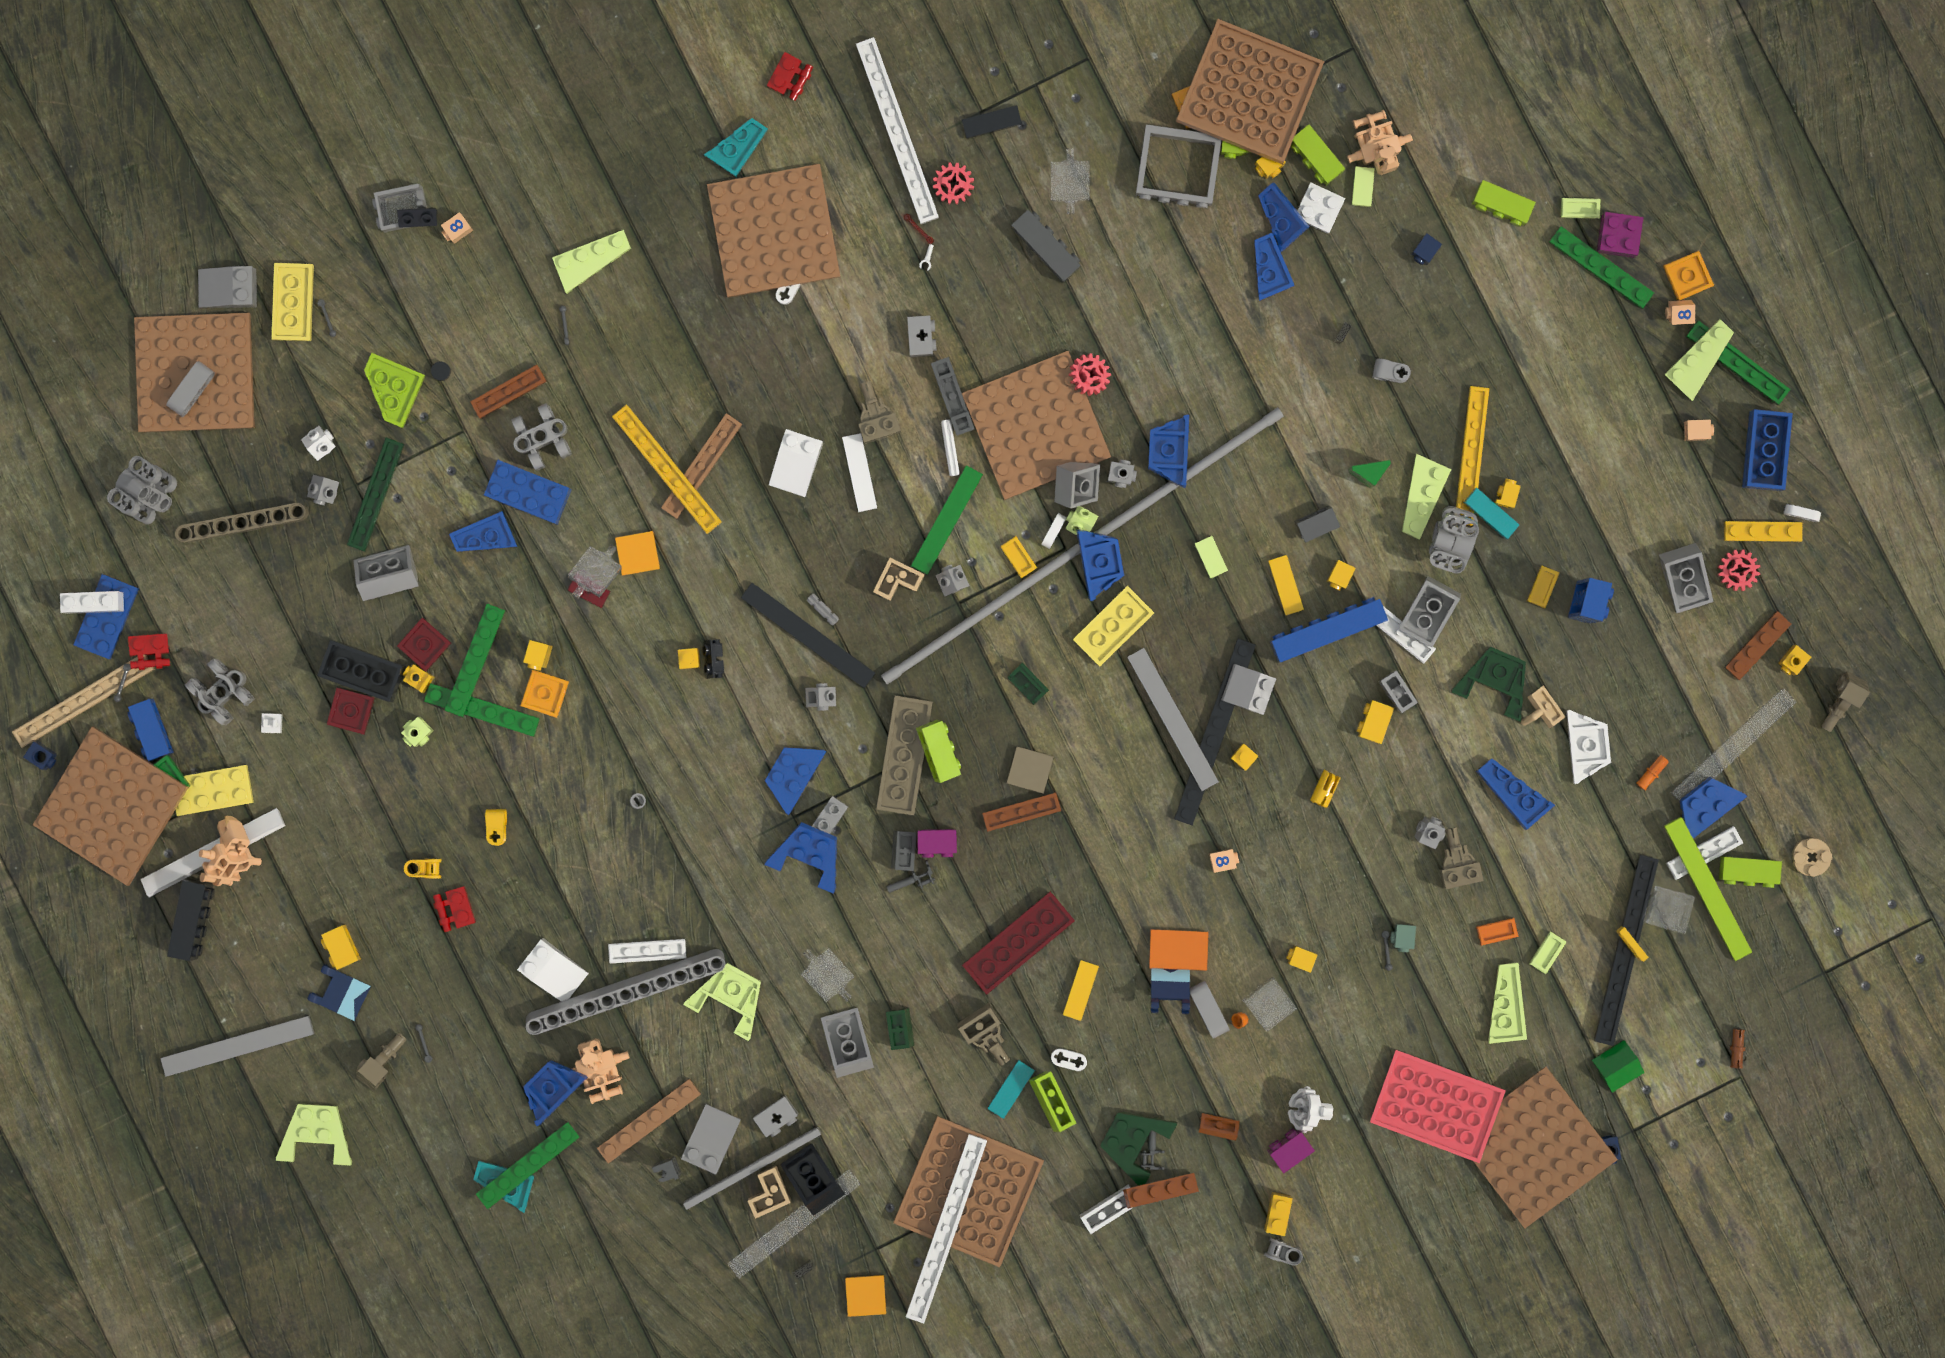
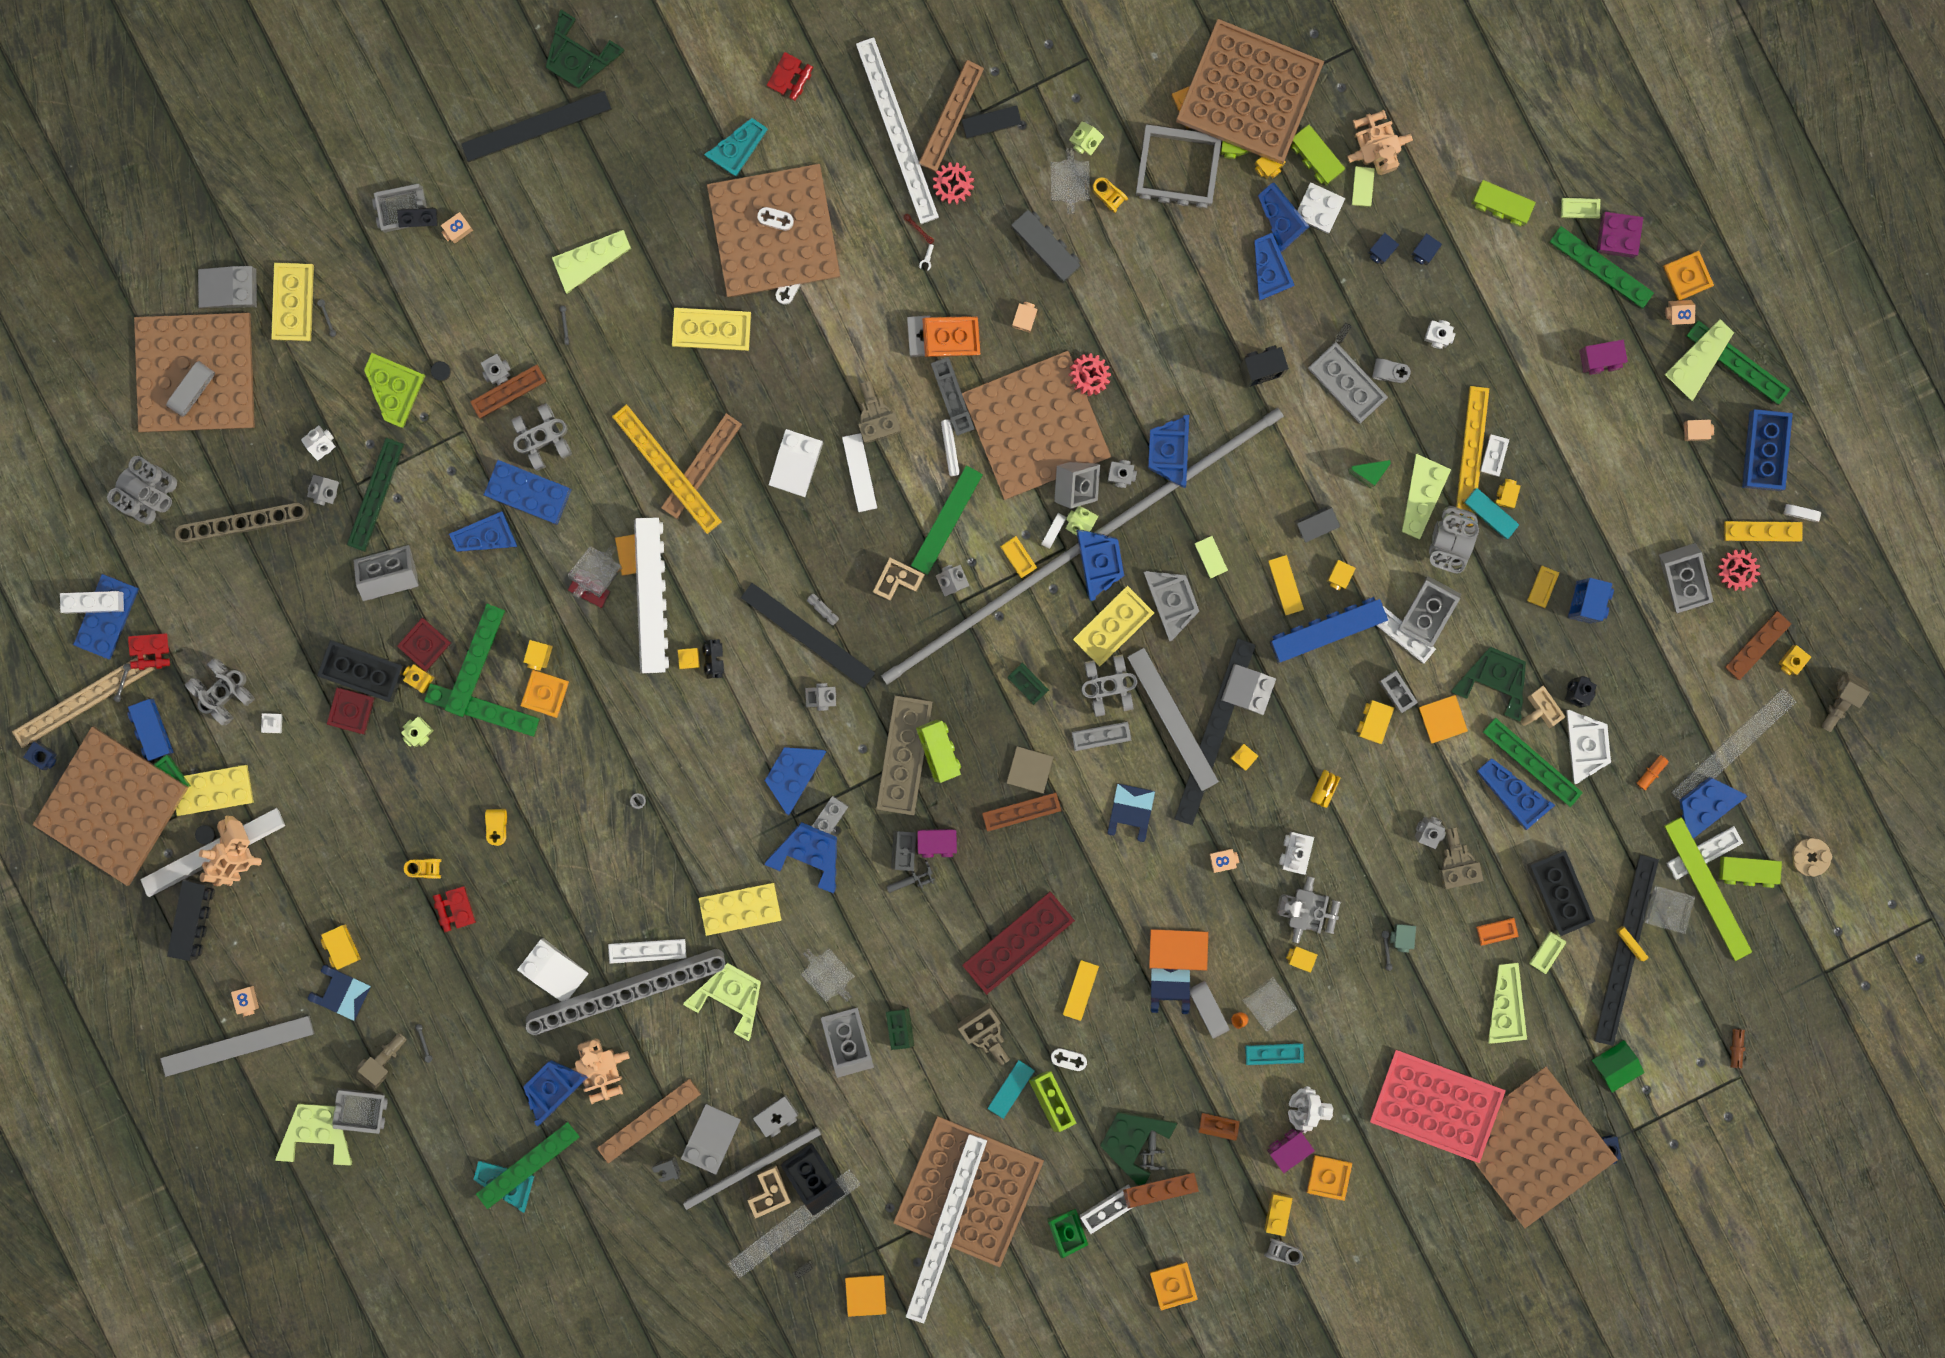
(205, 834): none -> black tile
(245, 1001): none -> light nougat brick
(359, 1111): none -> window
(493, 363): none -> light grey brick
(536, 126): none -> black tile
(572, 60): none -> dark green wing
(649, 595): none -> white brick
(711, 329): none -> light yellow plate
(740, 909): none -> light yellow plate
(774, 223): none -> white beam
(951, 116): none -> medium nougat plate
(951, 336): none -> orange tile
(1025, 317): none -> light nougat brick
(1067, 1232): none -> green slope
(1086, 138): none -> yellowish green brick
(1098, 683): none -> light grey piece
(1101, 736): none -> light grey tile
(1109, 195): none -> yellow piece
(1133, 808): none -> dark blue flag
(1173, 600): none -> light grey wing
(1173, 1286): none -> light orange plate
(1264, 366): none -> black brick
(1274, 1054): none -> teal tile
(1297, 853): none -> white brick
(1307, 910): none -> light grey piece
(1329, 1177): none -> light orange tile
(1347, 382): none -> light grey tile
(1383, 249): none -> dark blue brick
(1432, 334): none -> white brick
(1443, 719): none -> light orange tile
(1494, 455): none -> white plate
(1532, 762): none -> green plate
(1561, 893): none -> black brick
(1580, 691): none -> black brick
(1603, 356): none -> magenta brick

